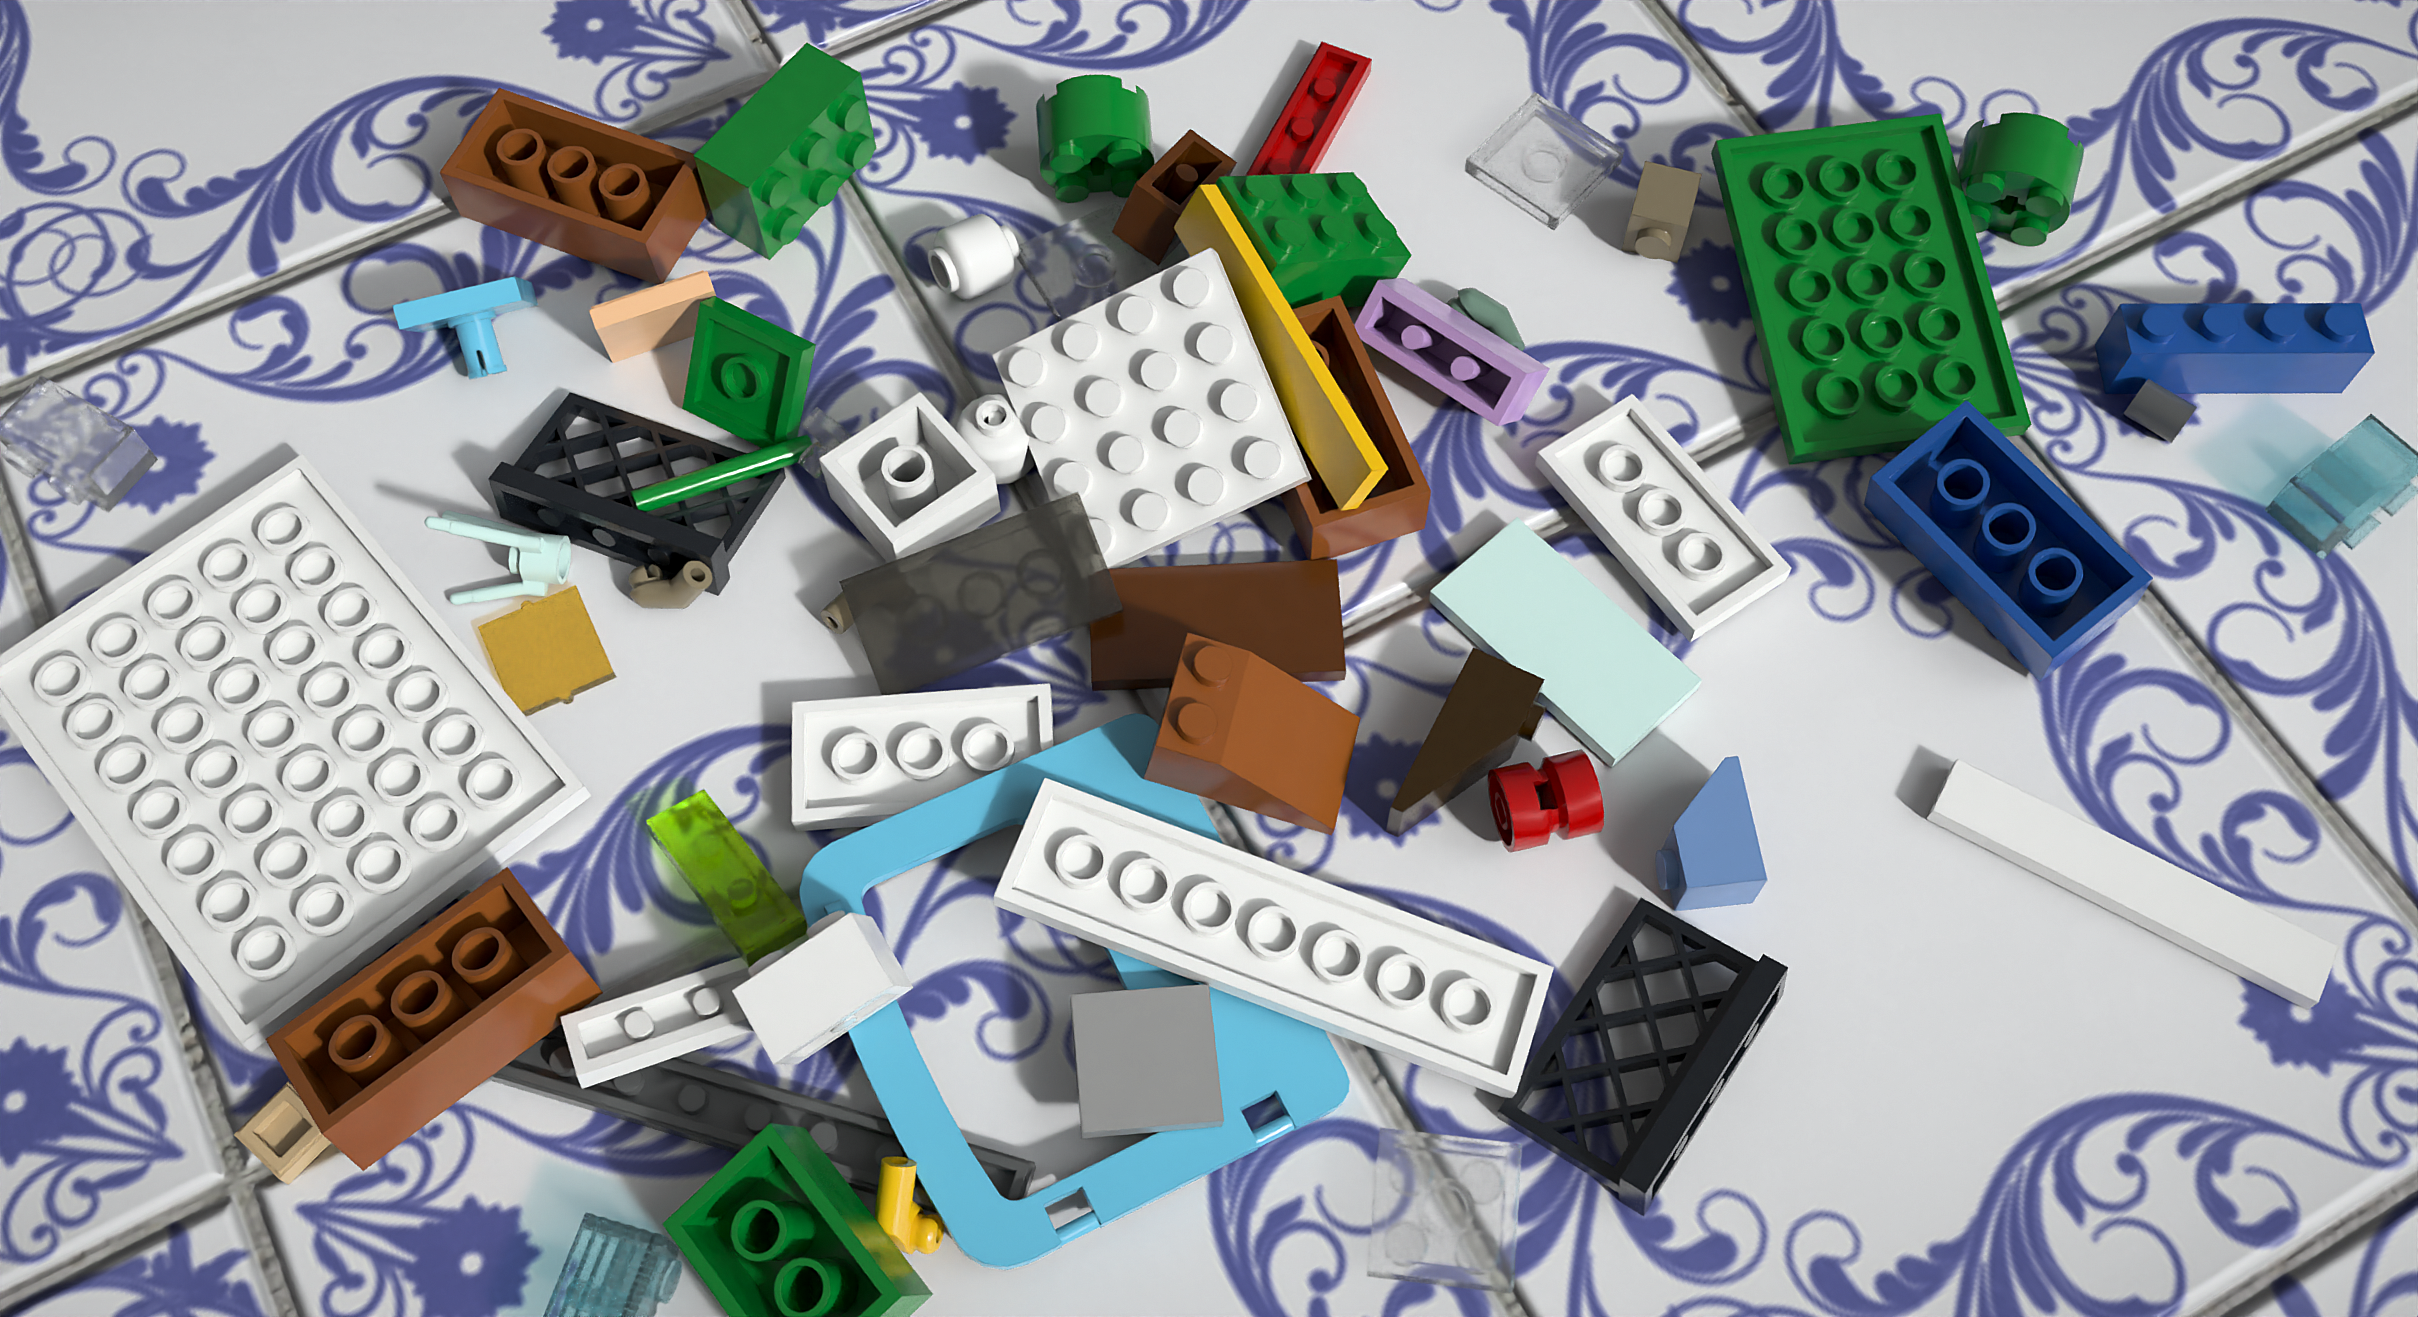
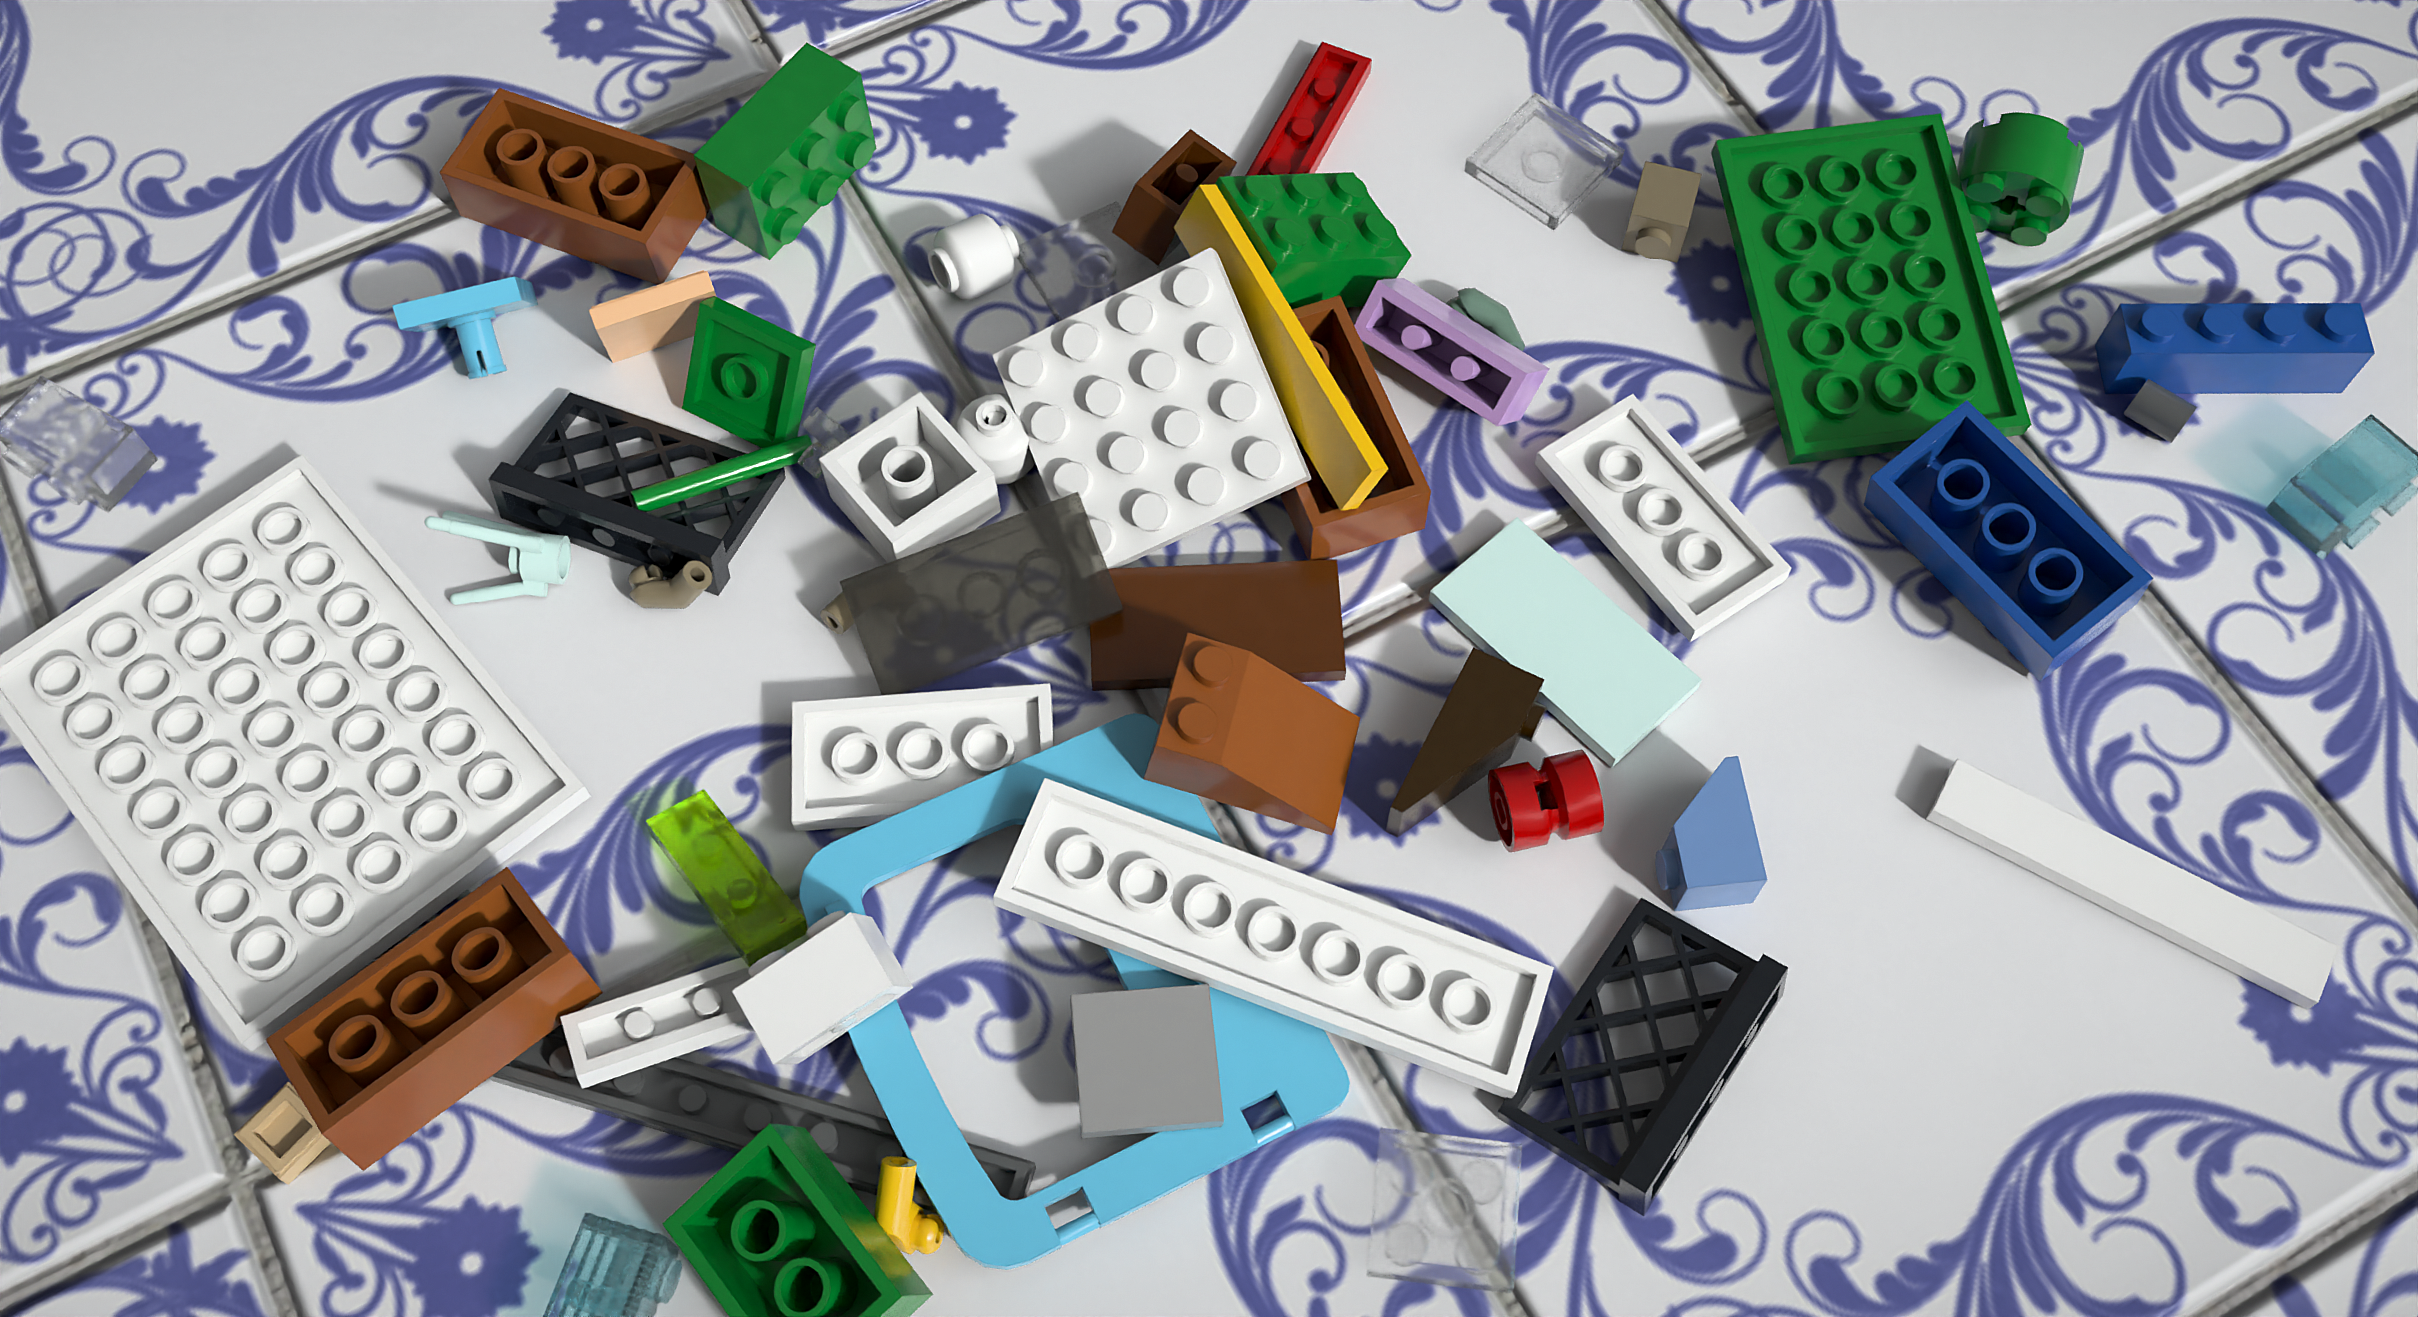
(547, 651): clear yellow piece -> none
(1094, 137): green brick -> none

